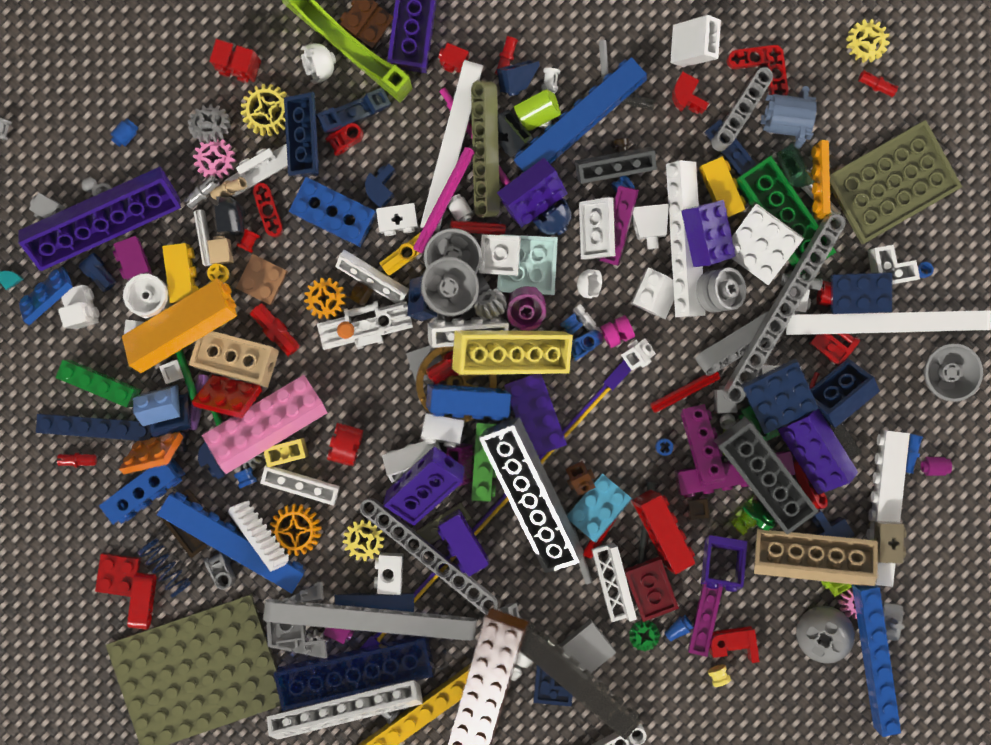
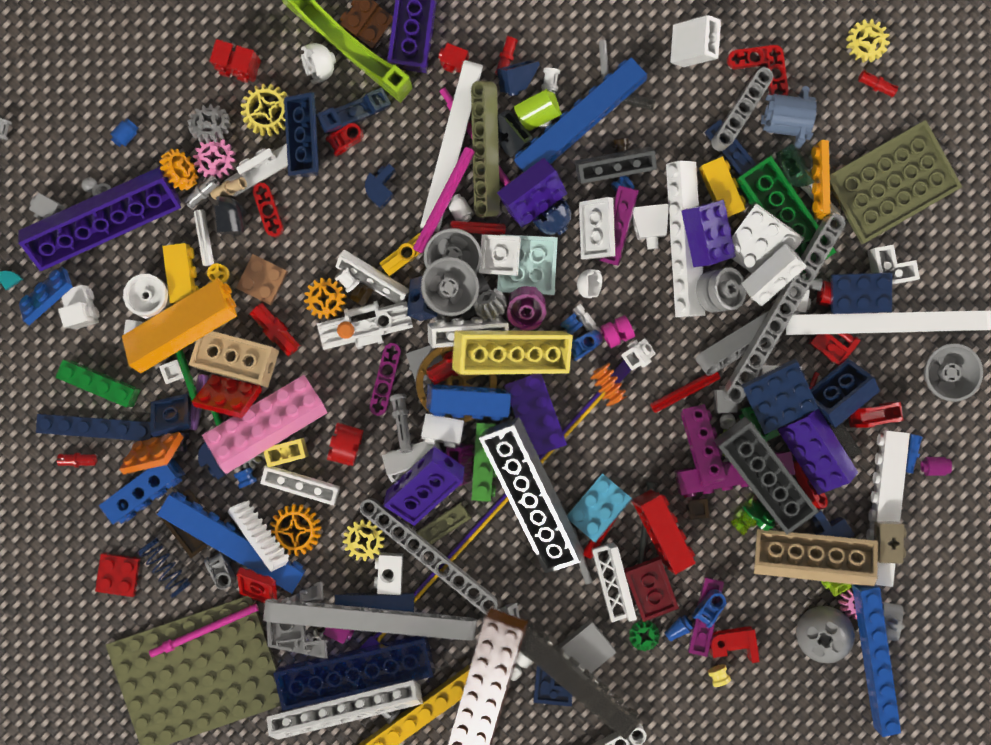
(94, 268): dark blue piece -> none
(131, 257): magenta brick -> none
(142, 601): red beam -> none
(157, 405): medium blue slope -> none
(169, 645): none -> dark pink bar
(179, 169): none -> light orange gear
(220, 250): tan brick -> none
(248, 240): red bush -> none
(256, 585): none -> red plate
(330, 199): blue brick -> none
(347, 279): none -> white bush
(382, 378): none -> magenta beam
(388, 214): white brick -> none
(401, 413): none -> light grey pin
(463, 543): dark purple brick -> none
(580, 478): reddish brown brick -> none
(608, 385): none -> orange piece
(654, 293): white slope -> none
(658, 447): blue bush -> none
(683, 94): red brick -> none
(709, 609): none -> blue piece
(729, 544): dark purple window -> none
(773, 275): none -> white brick
(871, 416): none -> red piece
(925, 267): blue hinge -> none

